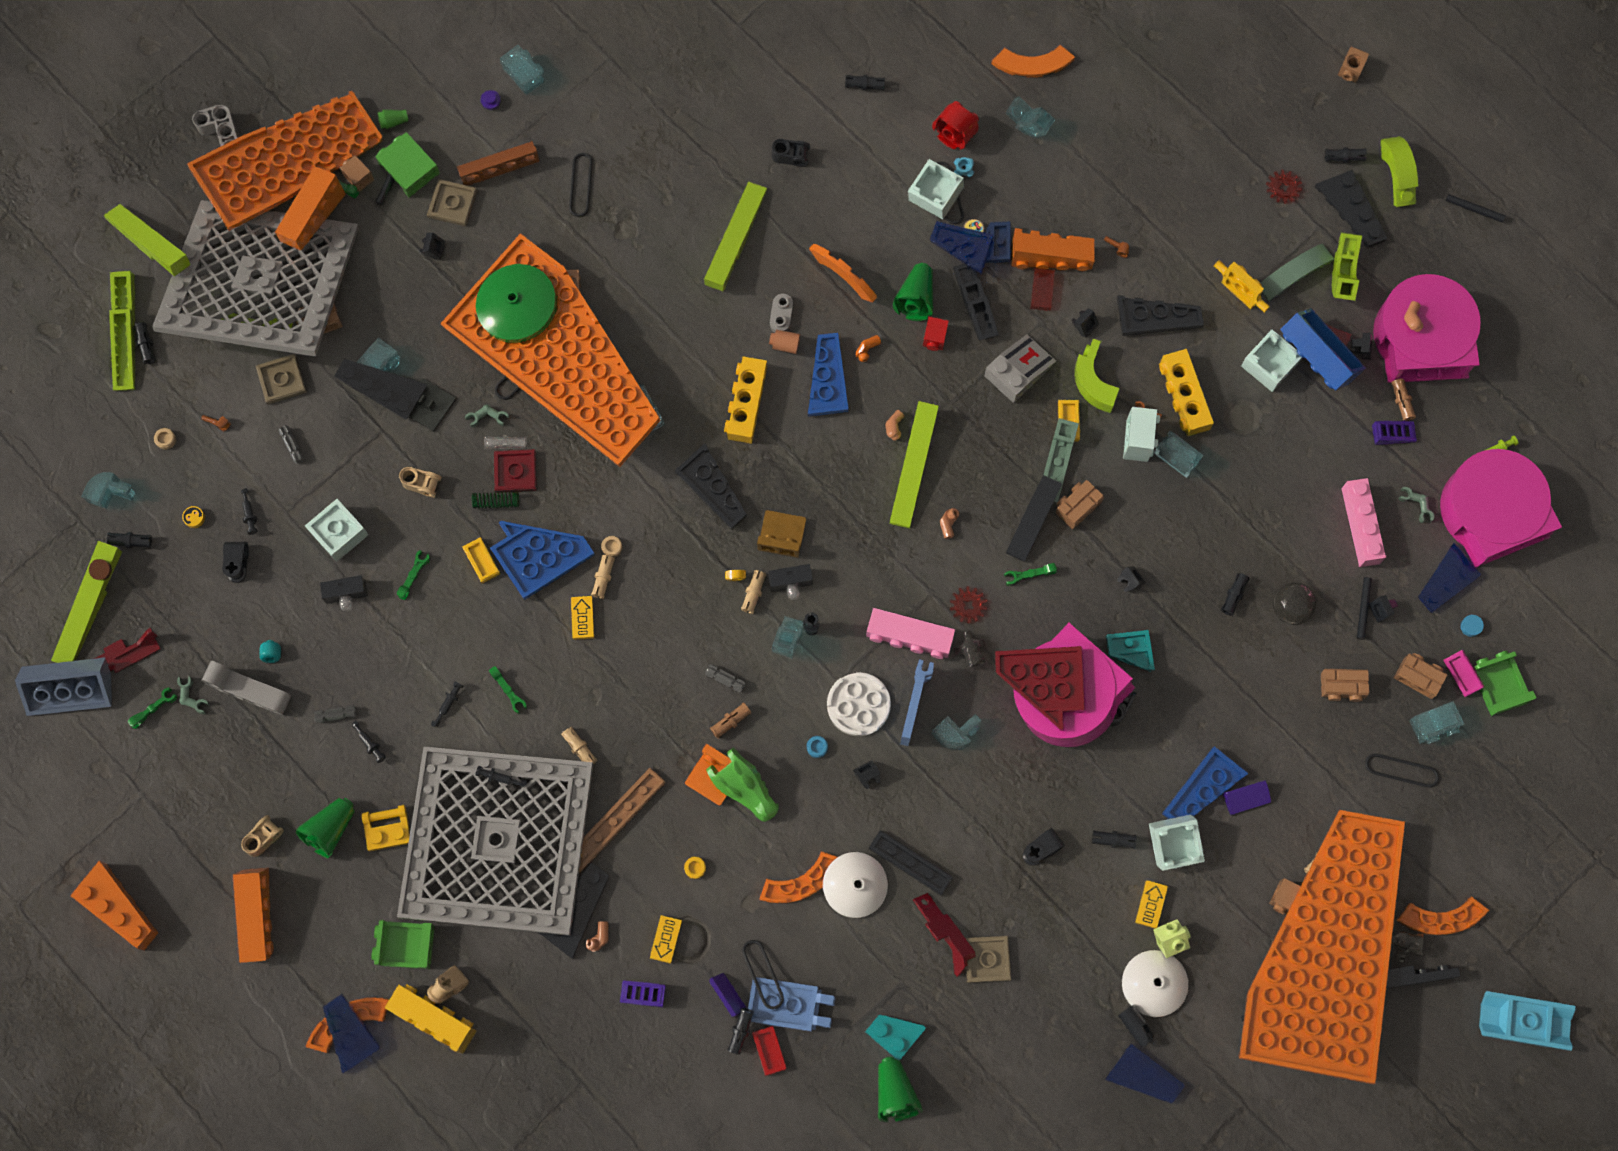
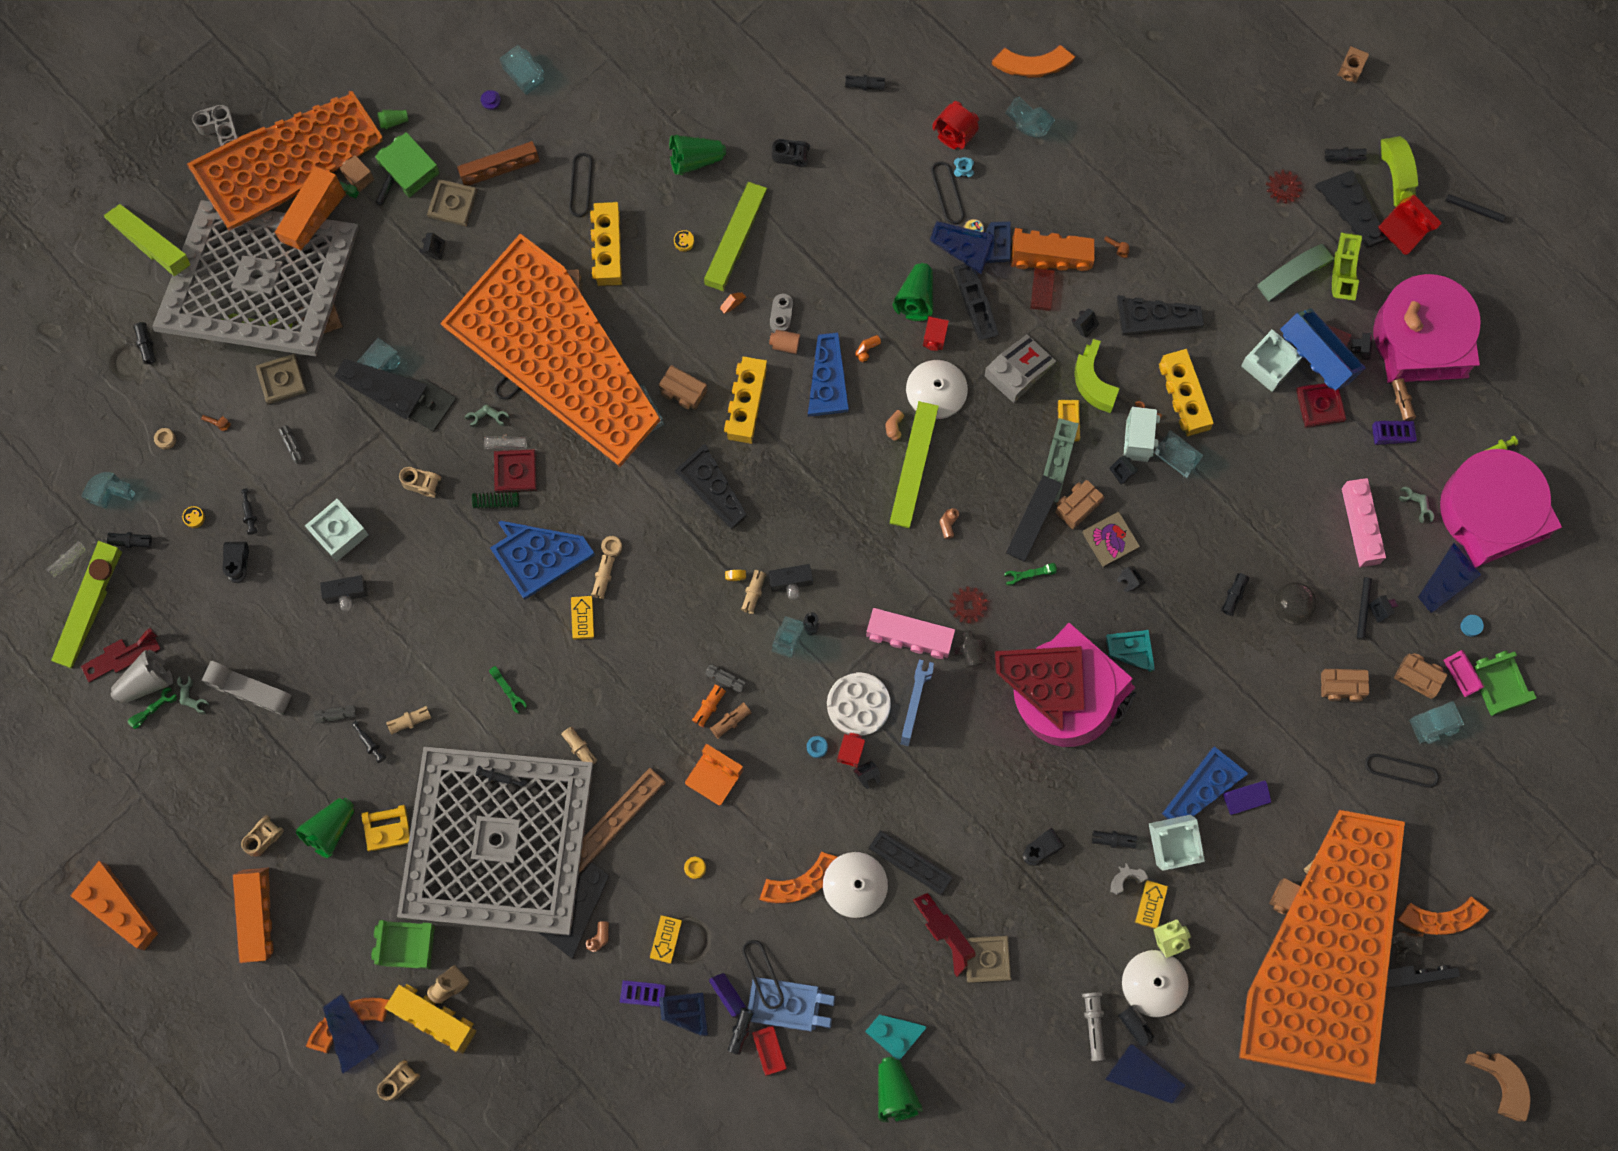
(65, 686): sand blue slope -> none
(66, 559): none -> clear pin
(122, 331): lime slope -> none
(141, 678): none -> light grey cone
(270, 651): teal piece -> none
(398, 1080): none -> tan piece
(404, 589): green piece -> none
(408, 720): none -> tan pin
(448, 702): black piece -> none
(481, 560): yellow tile -> none
(516, 303): green dish -> none
(611, 273): none -> yellow brick
(683, 388): none -> medium nougat brick
(684, 240): none -> yellow tile
(685, 1012): none -> dark blue wing
(694, 153): none -> green cone
(709, 705): none -> orange pin
(732, 302): none -> orange tile
(744, 784): bright green animal -> none
(781, 533): pearl gold bracket -> none
(844, 270): orange tile -> none
(851, 750): none -> red brick
(936, 189): light aqua container -> none
(948, 396): none -> white dish
(952, 736): clear light blue brick -> none
(1094, 1015): none -> light grey pin
(1110, 539): none -> dark tan tile
(1123, 469): none -> black tile
(1126, 873): none -> light grey piece
(1242, 285): yellow plate -> none
(1320, 405): none -> dark red tile
(1409, 224): none -> red bracket
(1515, 1090): none -> medium nougat arch
(1526, 1020): medium azure piece -> none

